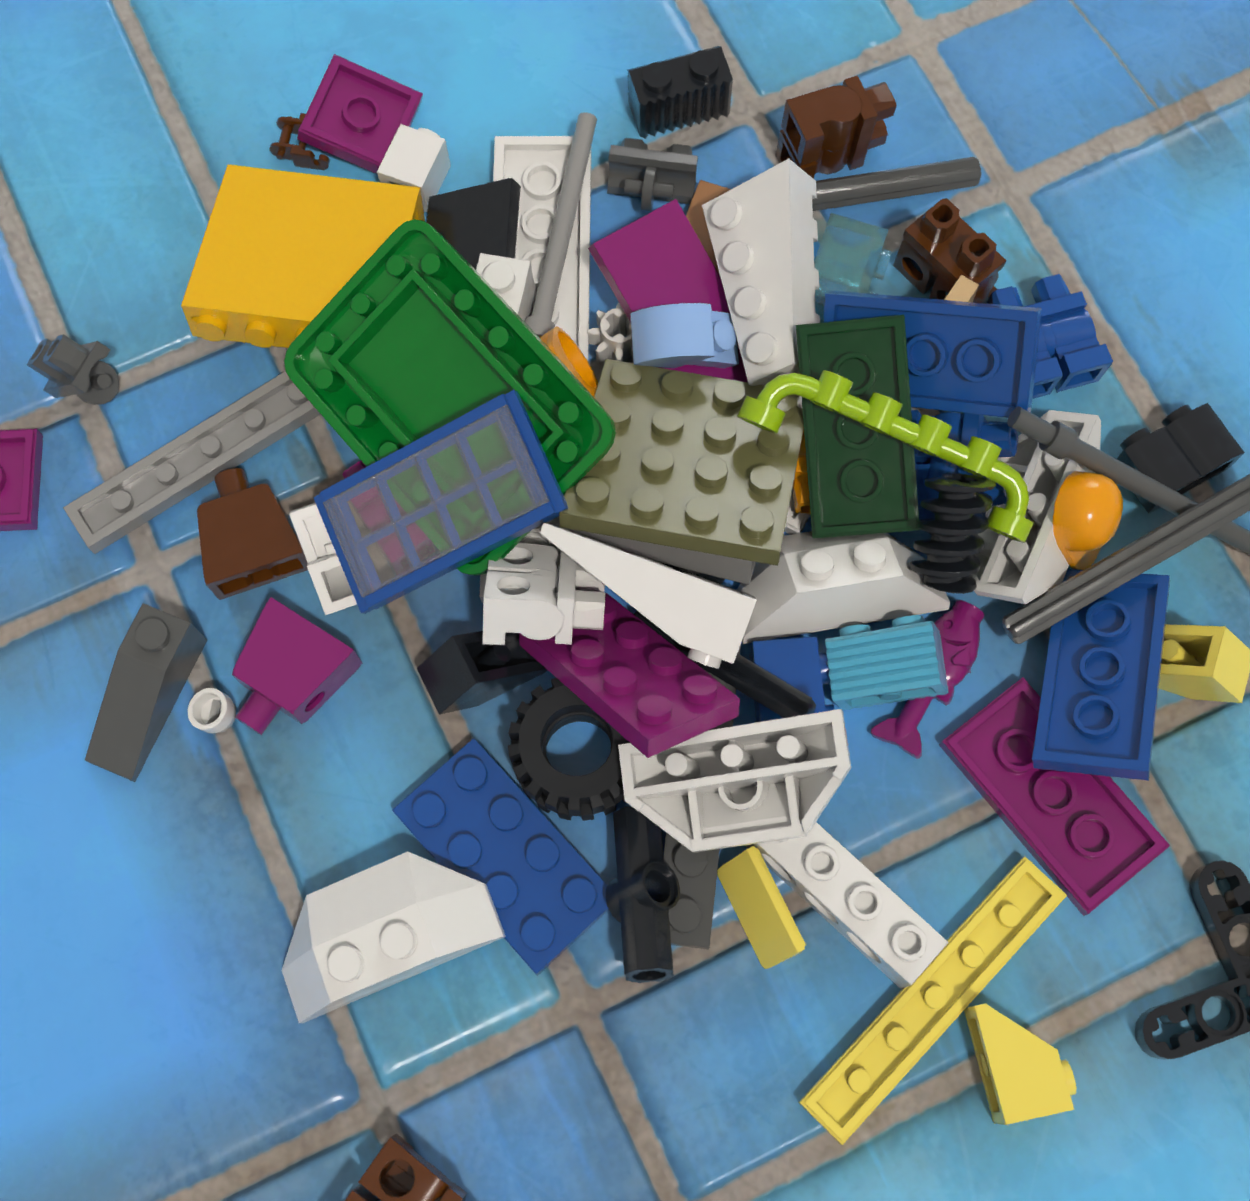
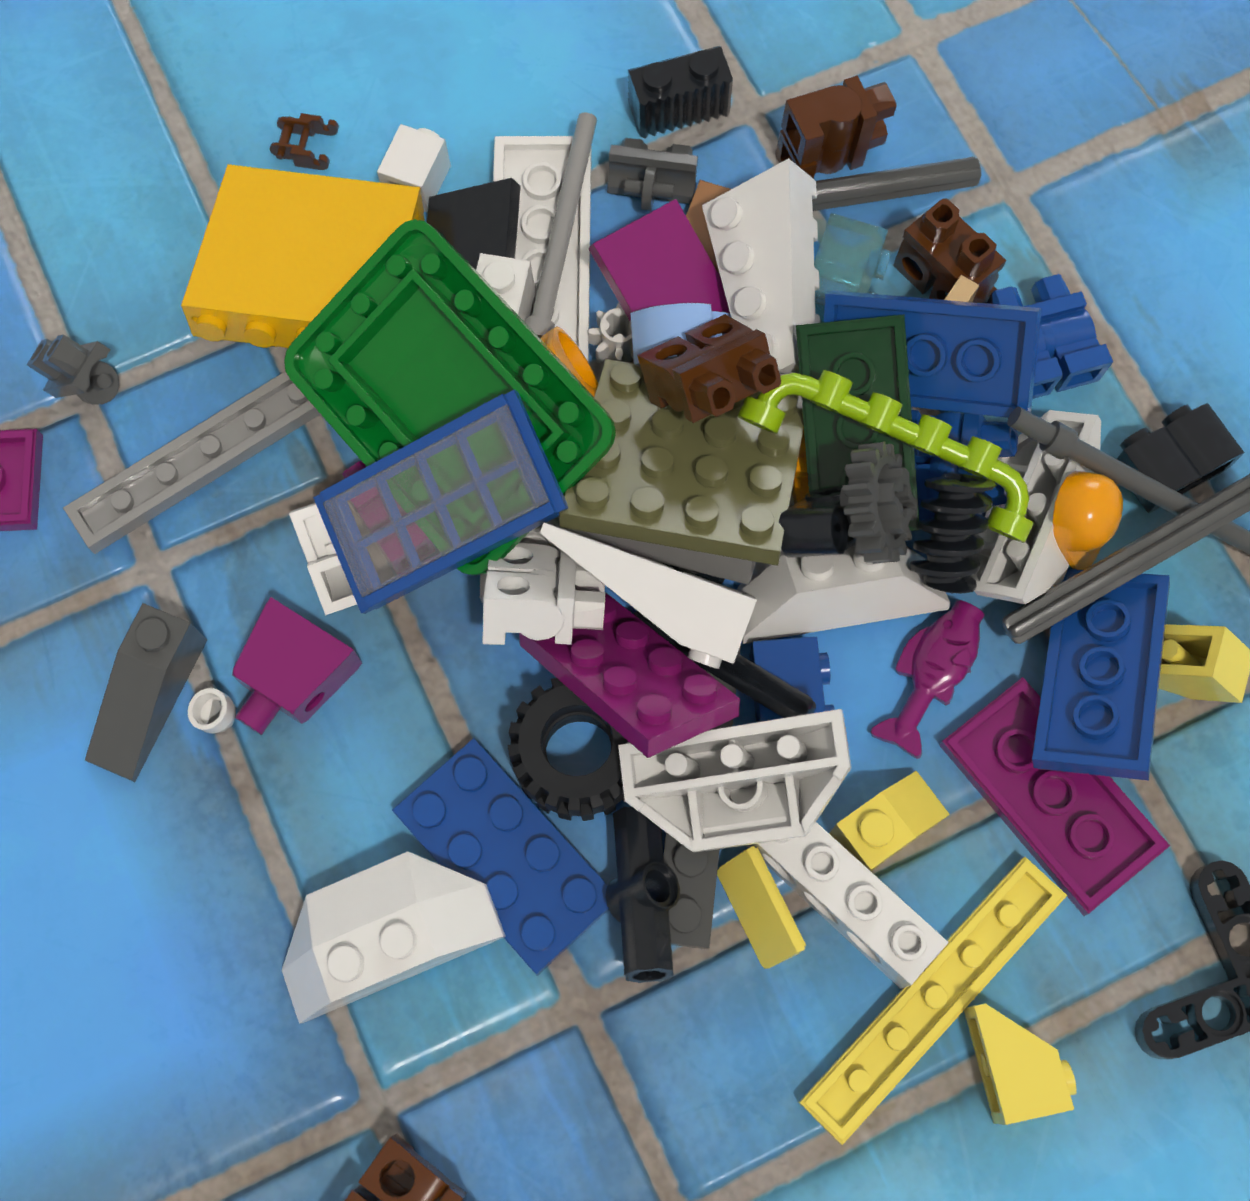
(246, 537): reddish brown torso -> none
(357, 113): magenta tile -> none
(471, 673): black slope -> none
(709, 371): none -> reddish brown hips
(816, 525): none -> black piece
(878, 502): none -> dark grey gear
(886, 663): medium azure brick -> none
(890, 821): none -> light yellow slope

